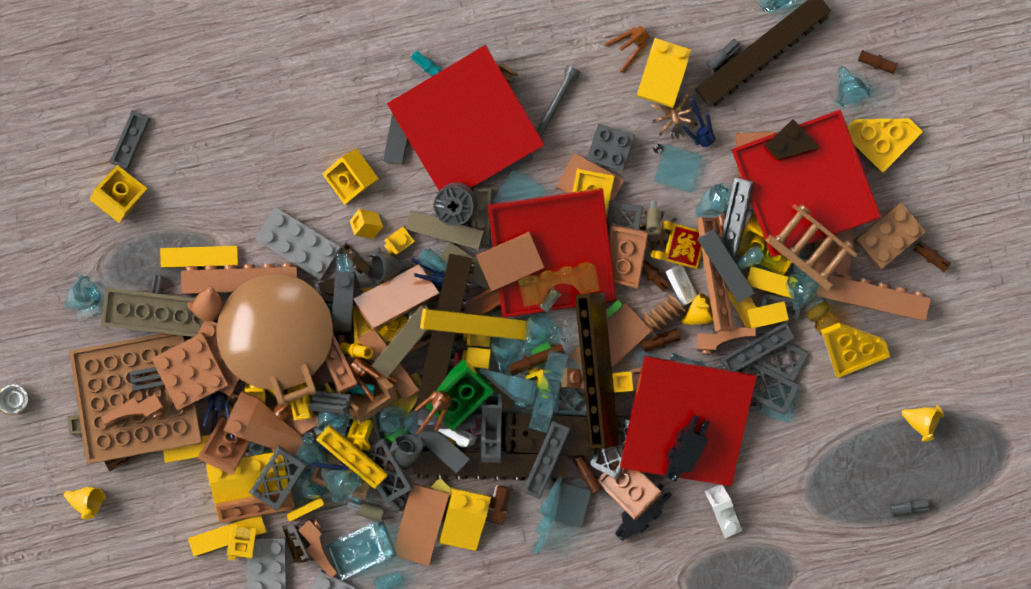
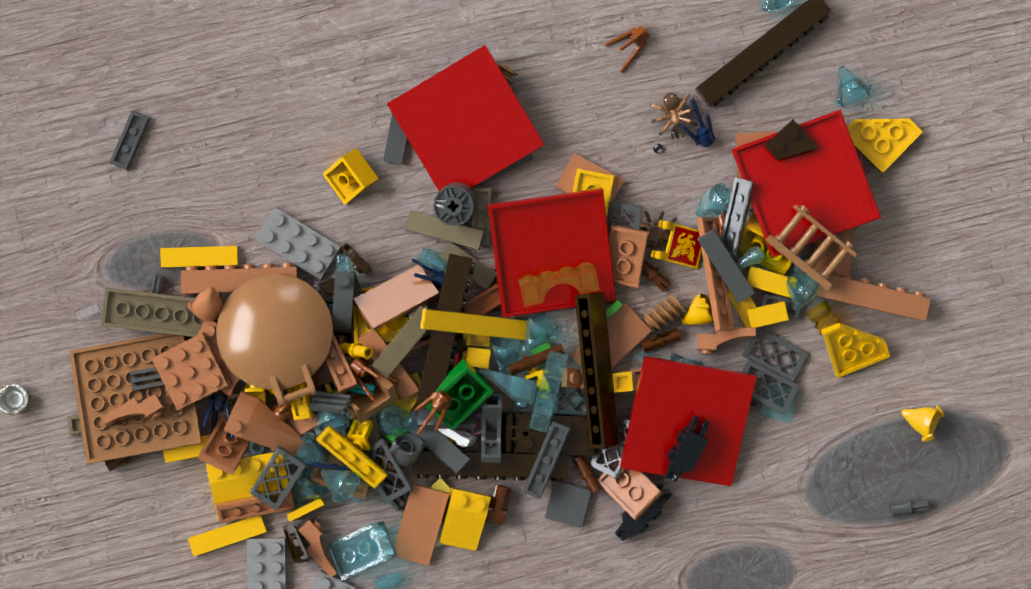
(82, 294): clear light blue hat -> none
(86, 501): yellow hat -> none
(118, 193): yellow slope -> none
(240, 542): yellow piece -> none
(366, 223): yellow panel -> none
(367, 510): dark tan piece -> none
(386, 266): dark grey hat -> none
(398, 241): yellow bracket -> none
(428, 66): teal axle -> none
(510, 261): nougat tile -> none
(518, 188): clear light blue tile -> none
(549, 300): clear light blue pin -> none
(549, 511): clear light blue slope -> none
(570, 75): dark grey piece -> none
(610, 147): dark grey hinge -> none
(654, 219): dark tan piece -> none
(663, 72): yellow slope -> none
(677, 168): clear light blue tile -> none
(681, 284): white plate -> none
(723, 510): white bracket -> none
(724, 55): dark grey axle -> none
(758, 348): dark grey tile -> none
(877, 62): reddish brown pin -> none
(889, 236): medium nougat brick -> none
(932, 256): reddish brown pin -> none

